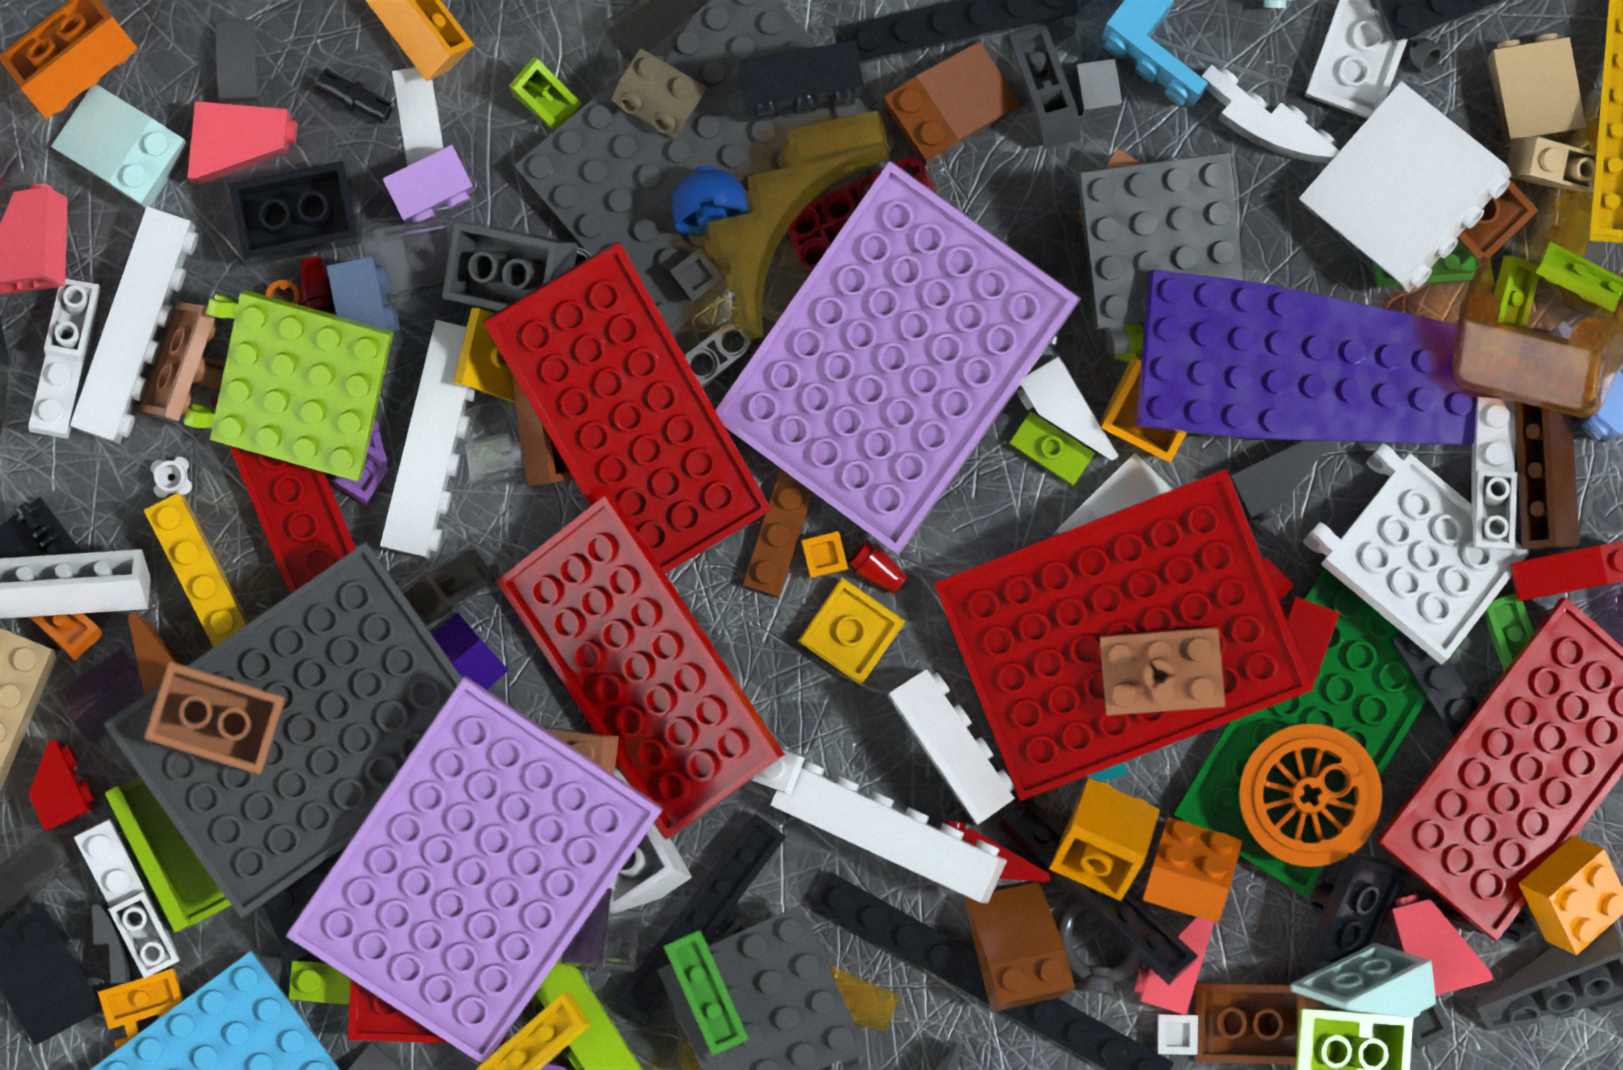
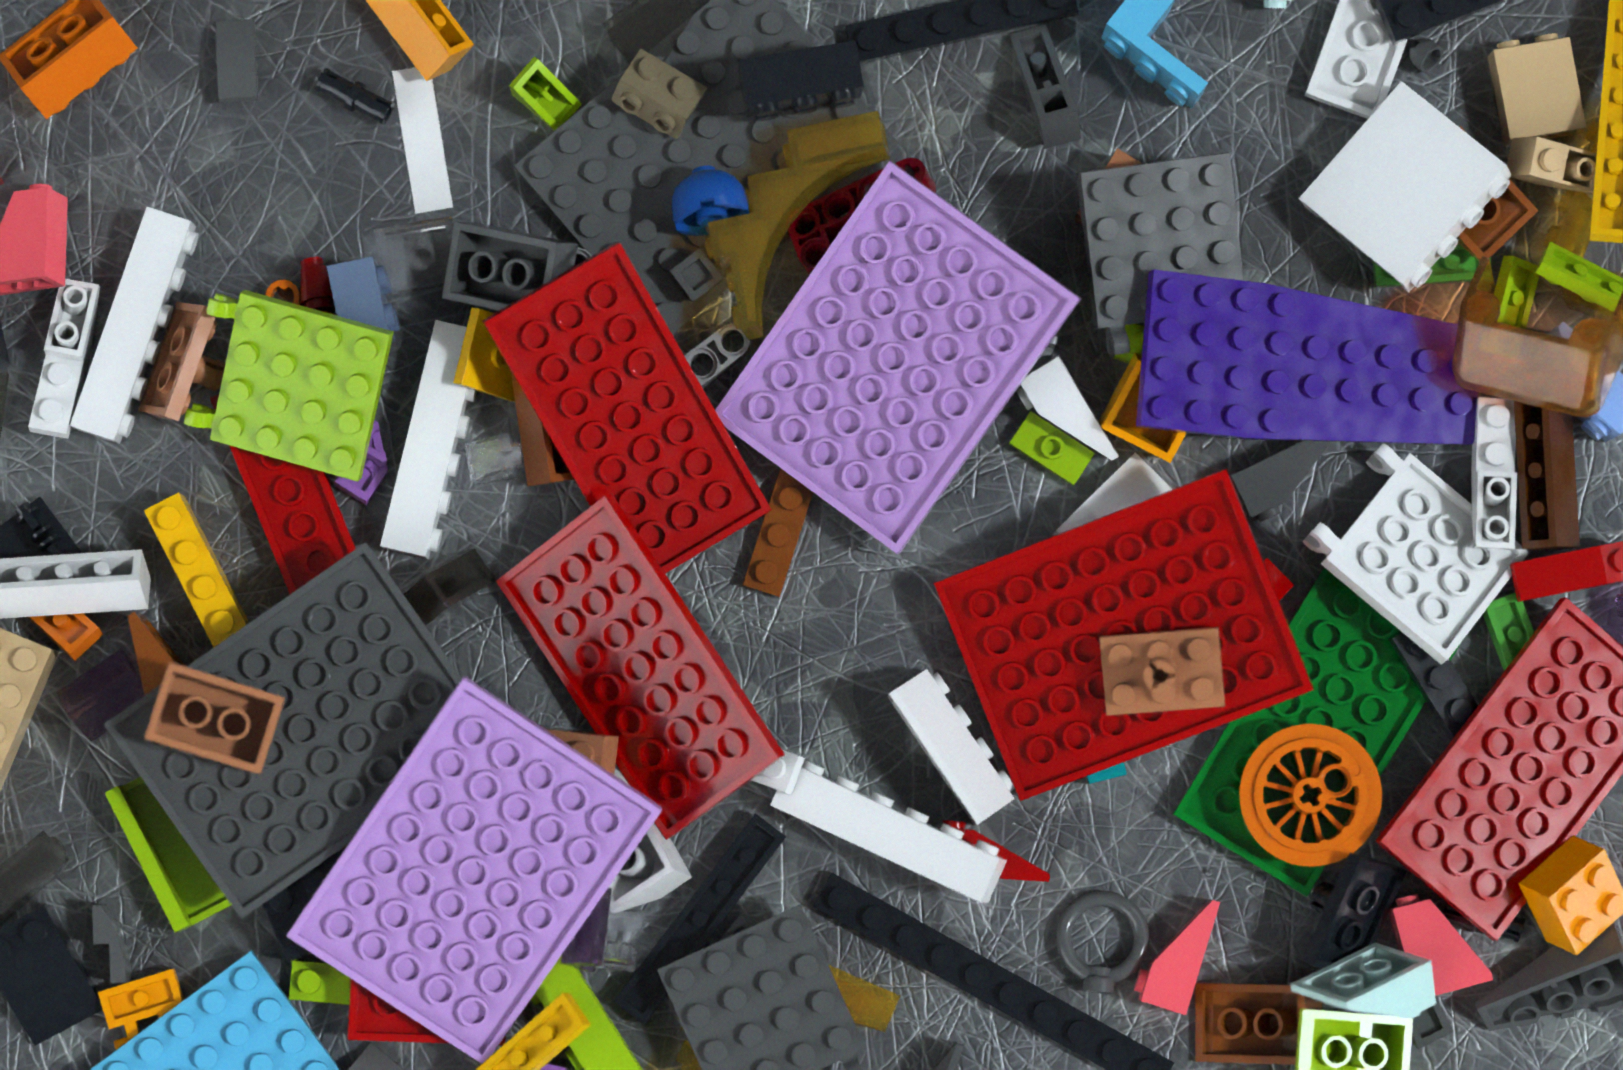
(57, 791): red slope -> none
(121, 146): light aqua slope -> none
(127, 897): white slope -> none
(161, 472): white plate -> none
(236, 138): coral slope -> none
(295, 213): black brick -> none
(429, 185): lavender brick -> none
(469, 652): dark purple slope -> none
(706, 992): bright green plate -> none
(824, 555): light orange plate -> none
(851, 631): yellow plate -> none
(877, 566): red cone -> none
(950, 103): dark orange slope -> none
(1019, 947): dark orange slope -> none
(1097, 85): light grey panel -> none
(1105, 839): light orange slope -> none
(1125, 918): black plate -> none
(1177, 1034): white plate -> none
(1193, 870): orange brick -> none
(1280, 131): white slope -> none
(1312, 630): red brick -> none

